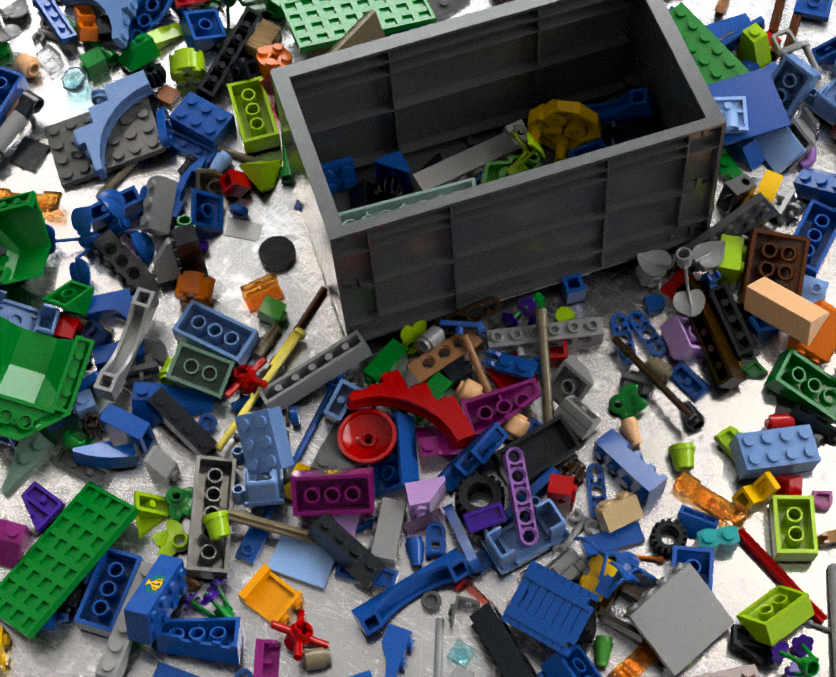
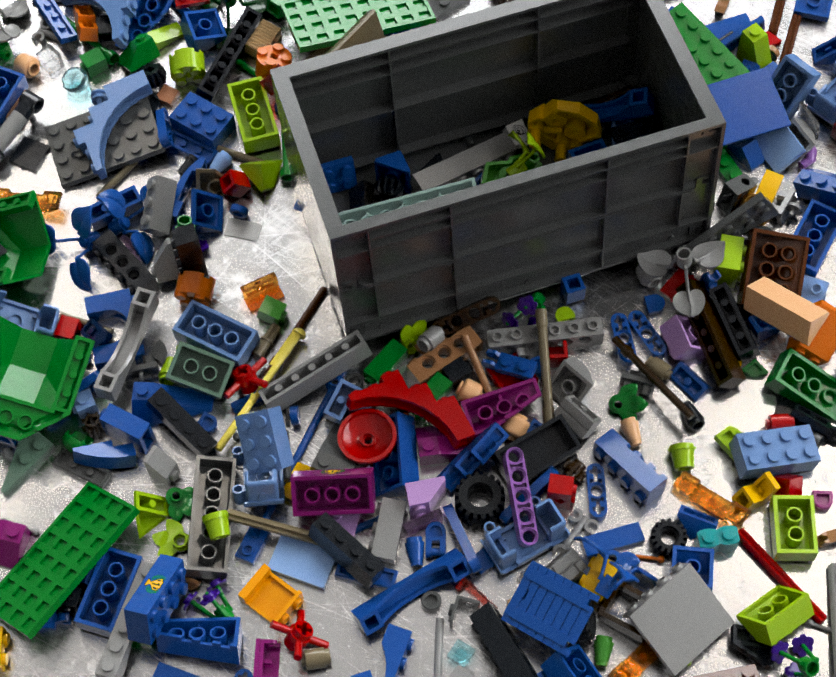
(41, 505): dark purple wing -> none
(71, 297): green slope -> none
(244, 69): black brick -> none
(277, 253): black tile -> none
(461, 325): blue piece -> none
(484, 517): dark purple tile -> none
(618, 511): tan brick -> none
(734, 112): light blue plate -> none
(797, 45): light grey bar -> none

